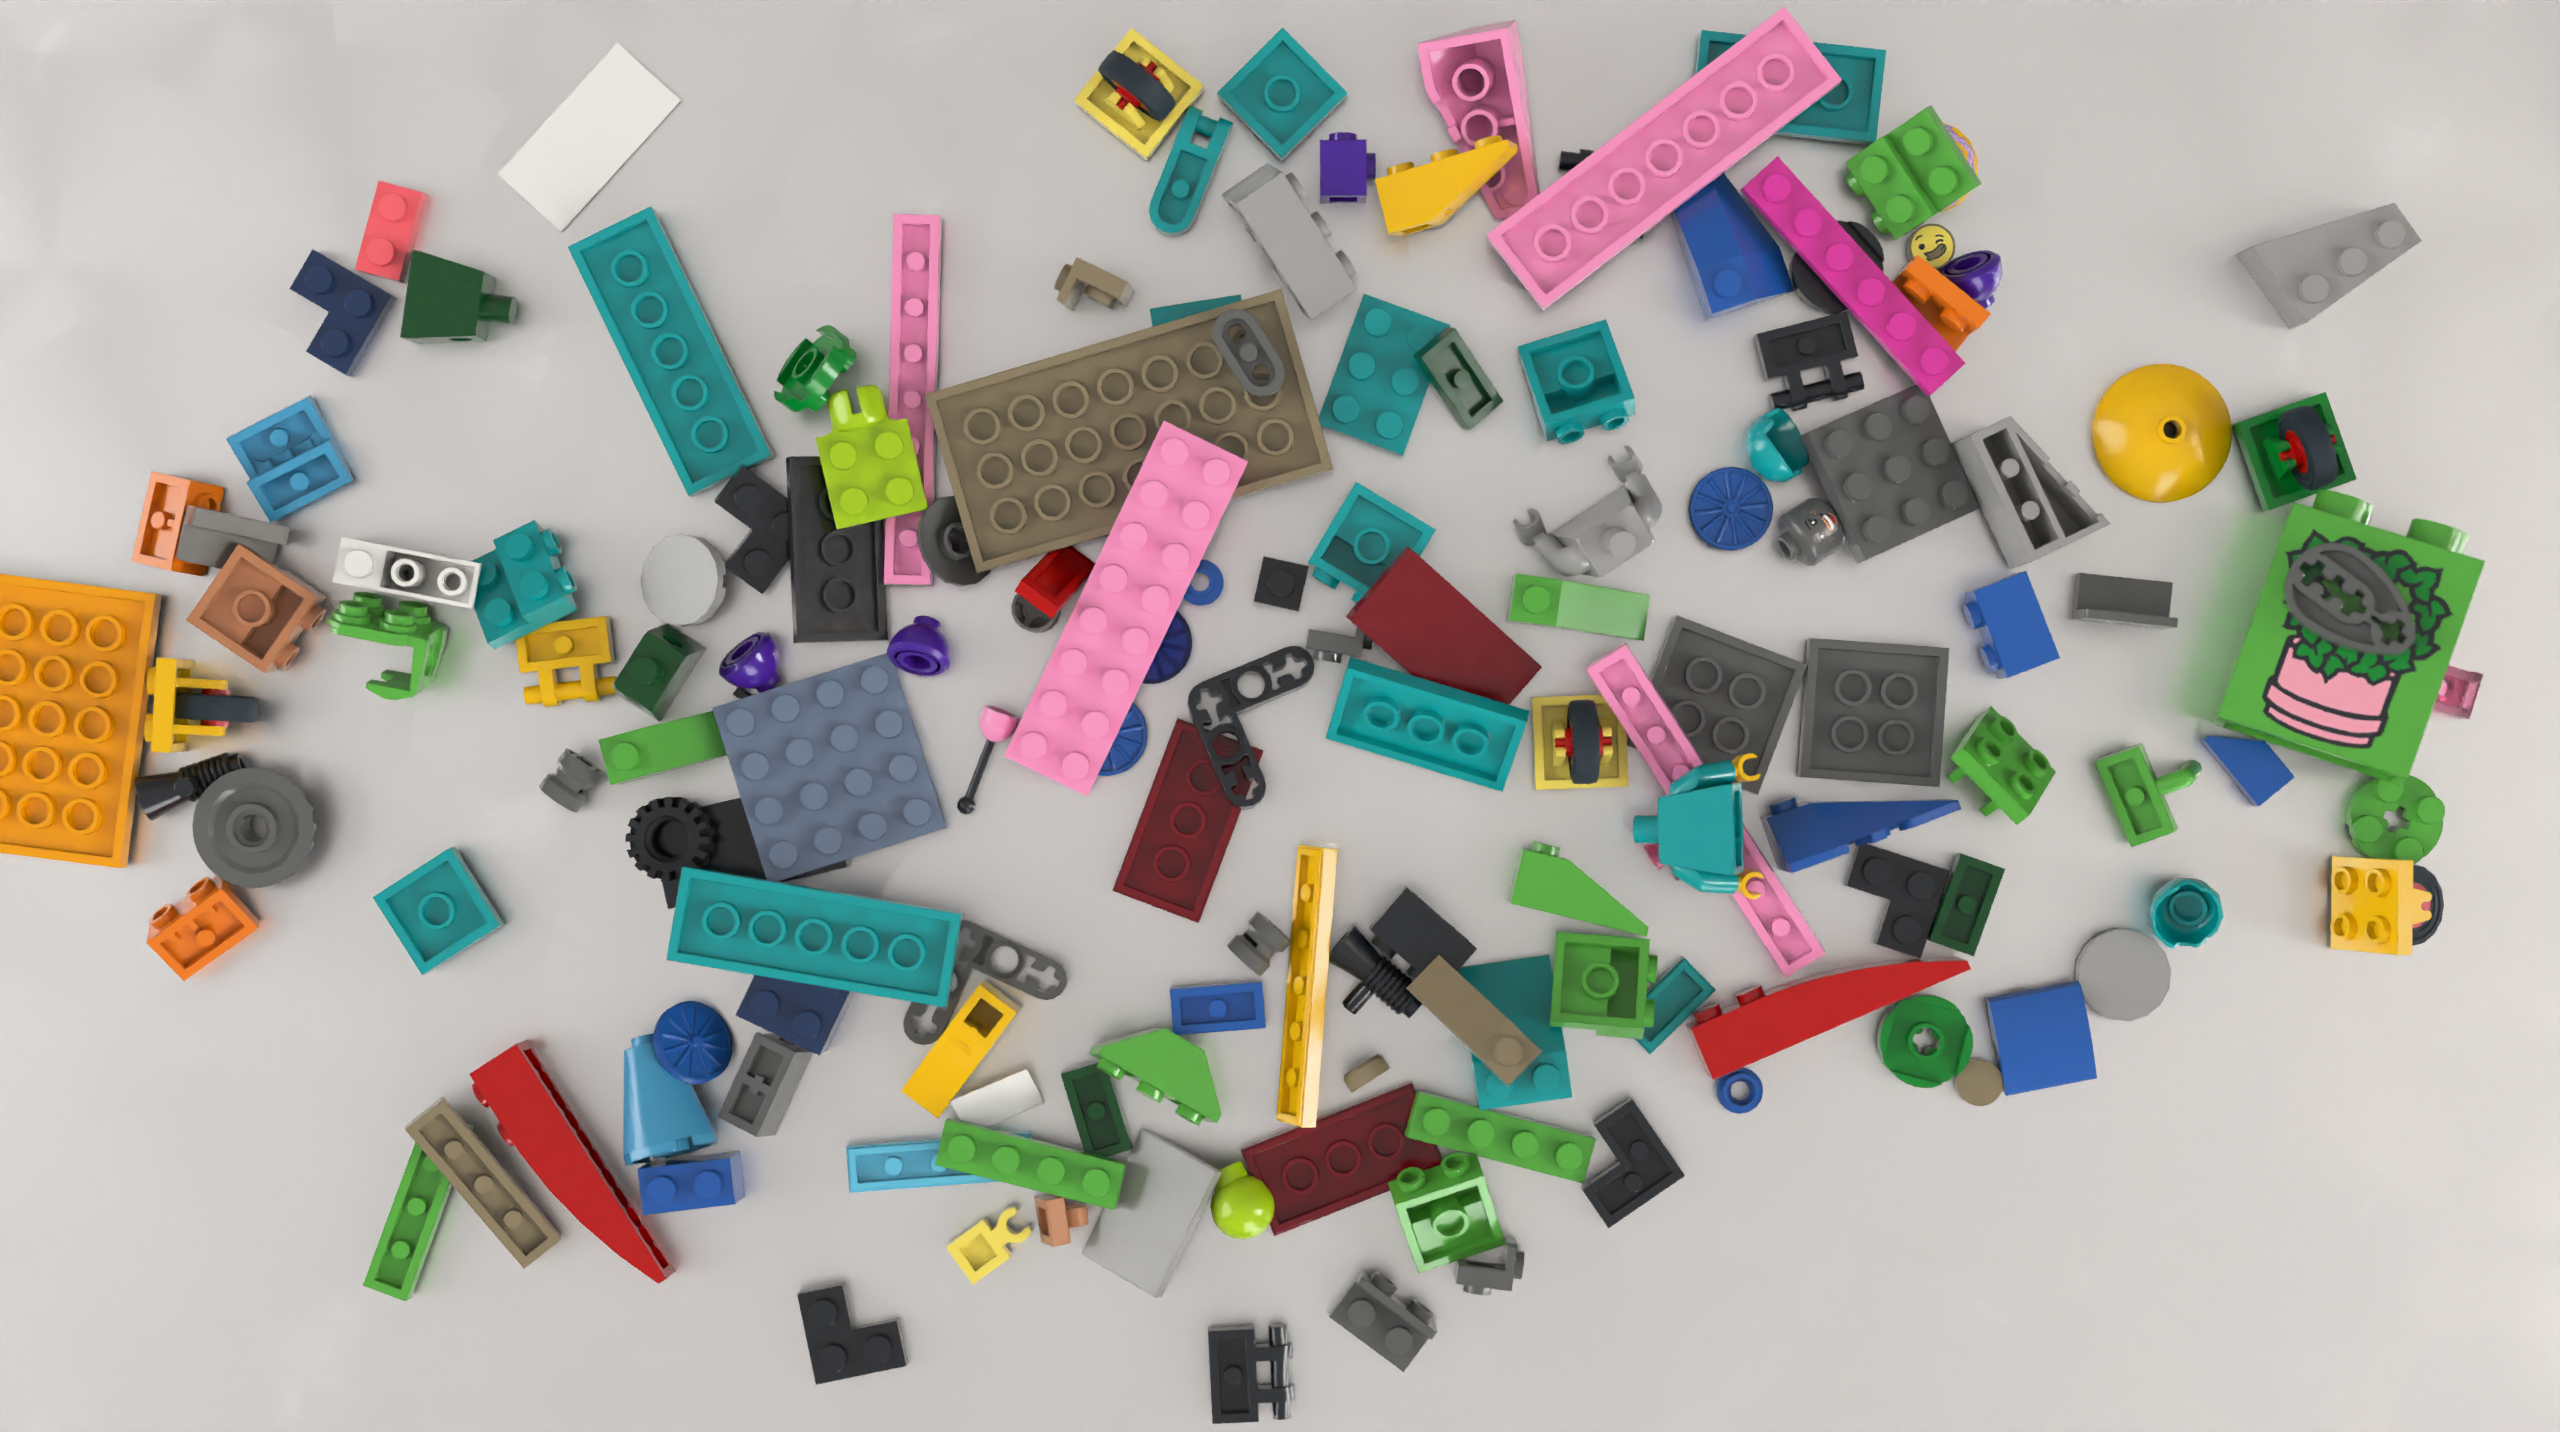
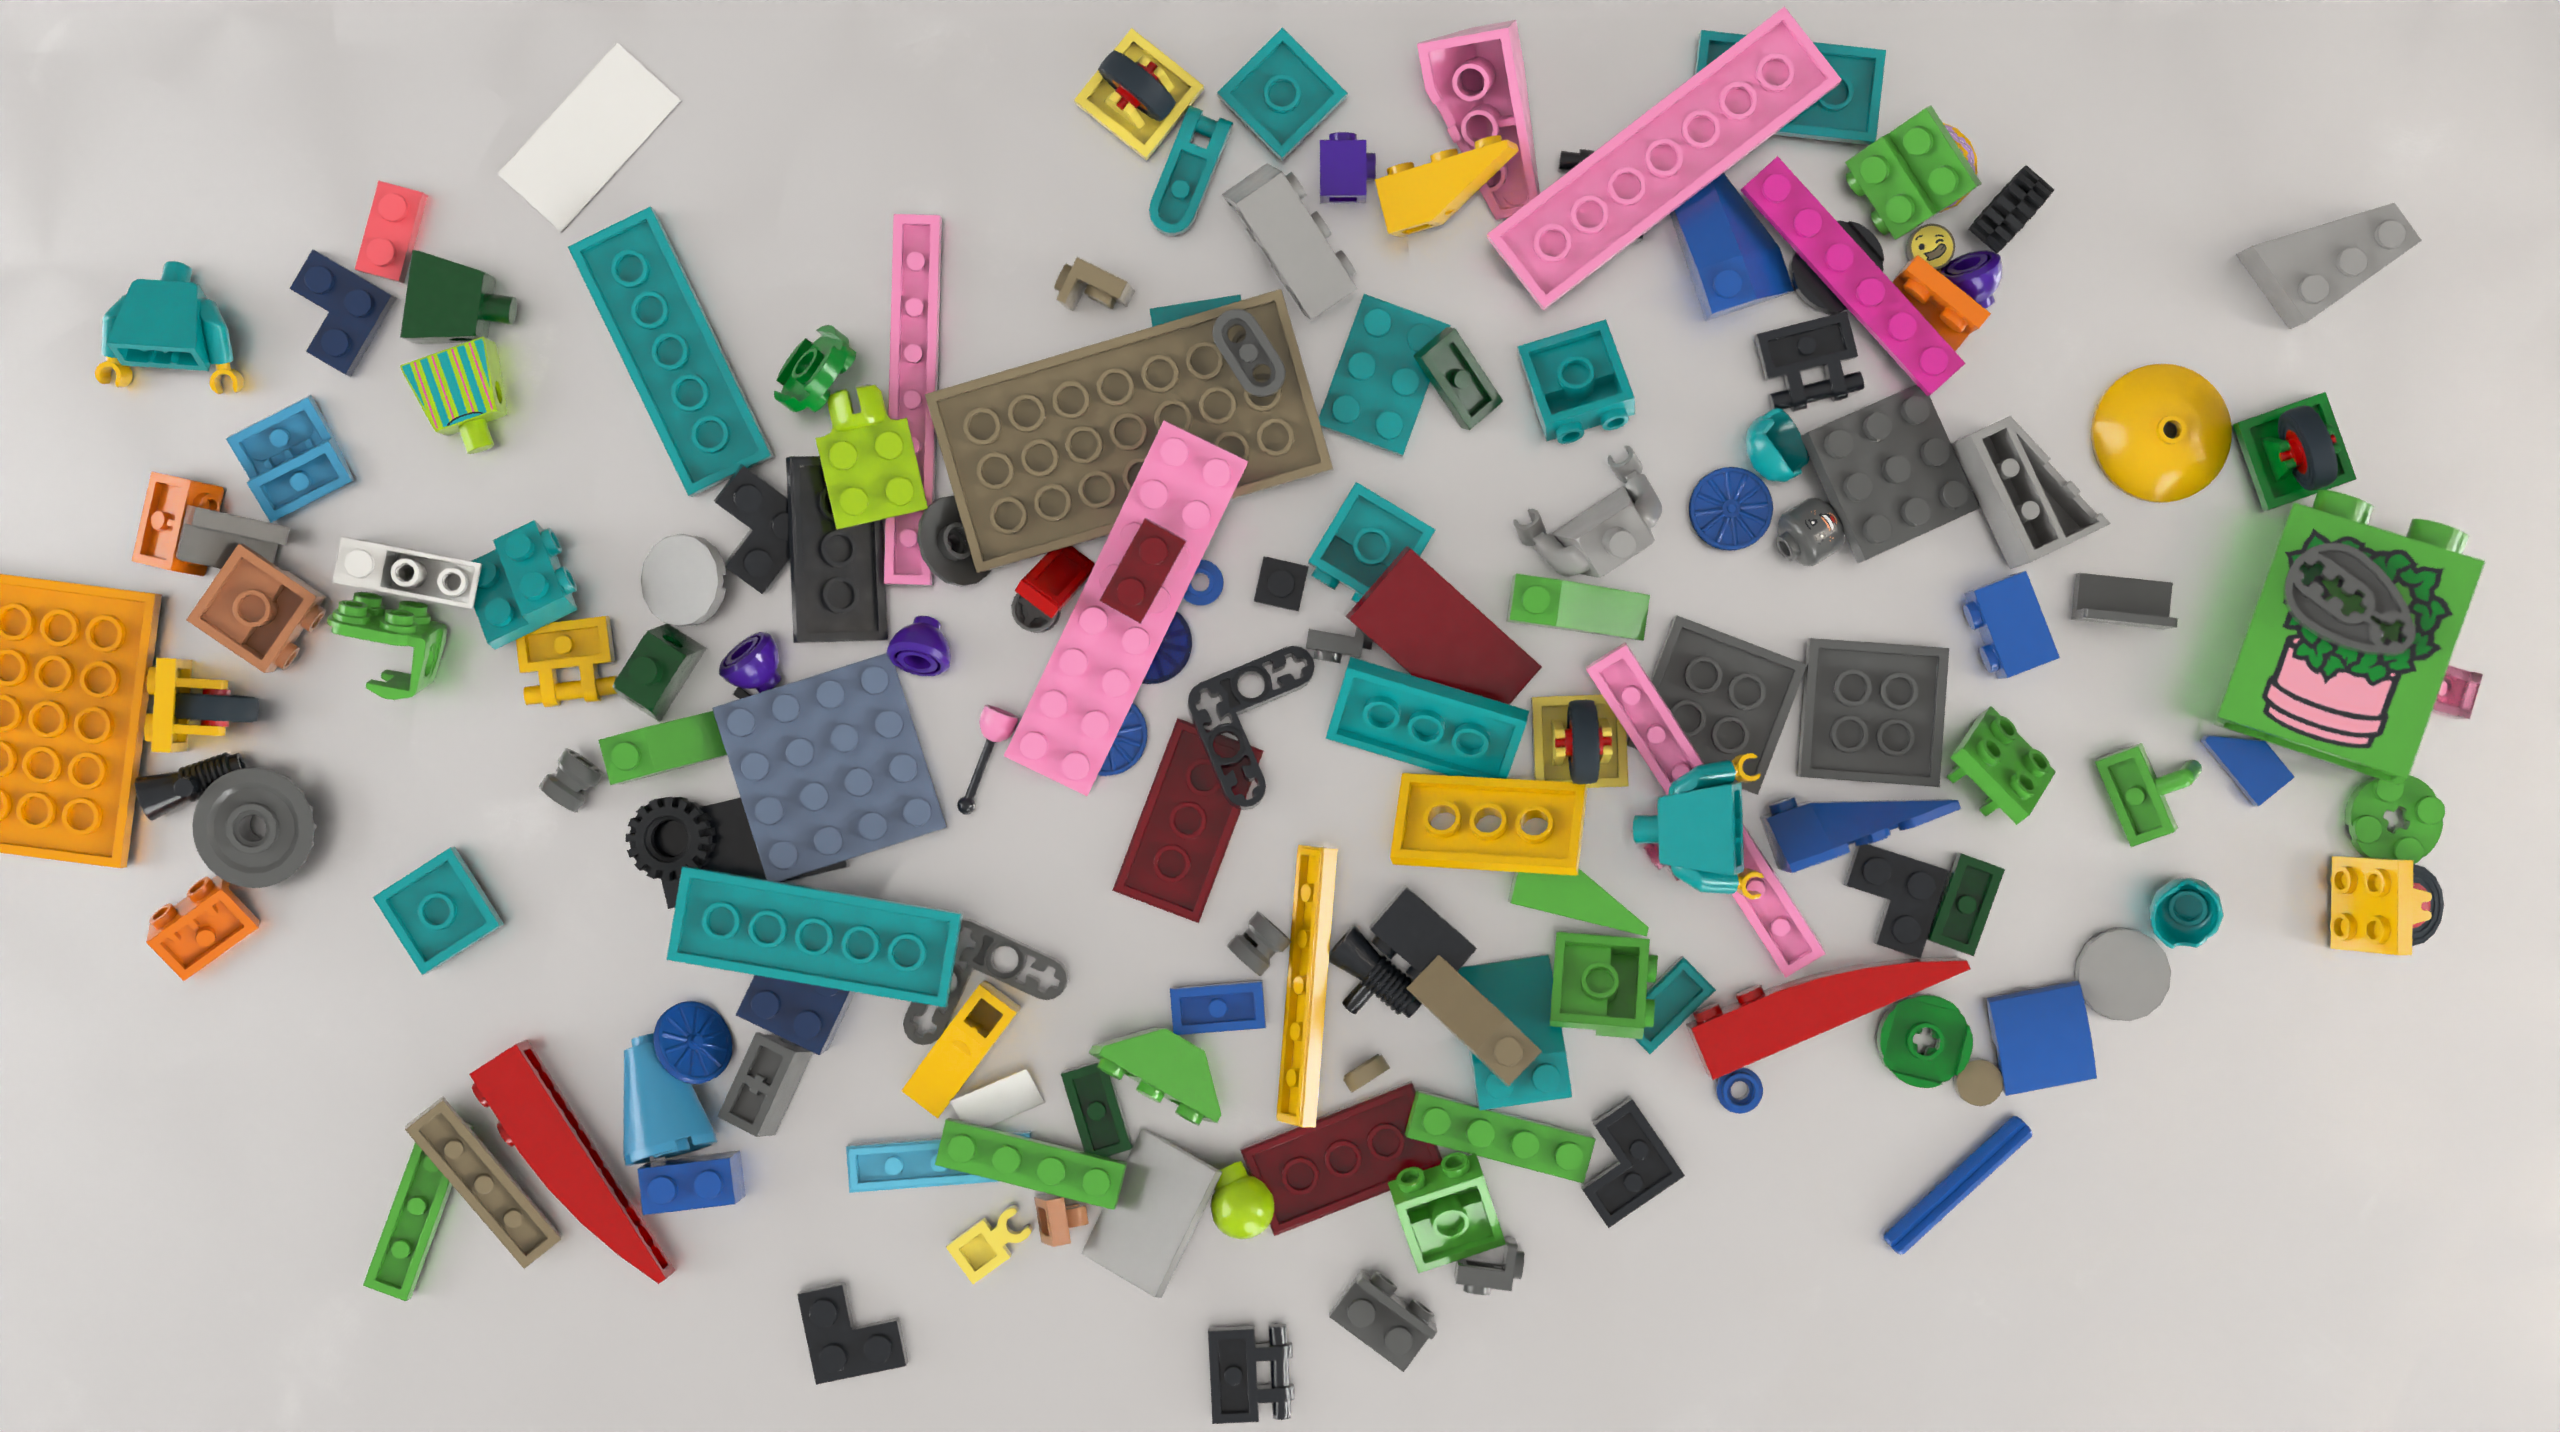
(166, 327): none -> teal torso
(460, 391): none -> lime torso
(1143, 570): none -> dark red plate
(1504, 849): none -> yellow plate
(1958, 1185): none -> blue axle
(2011, 209): none -> black tyre

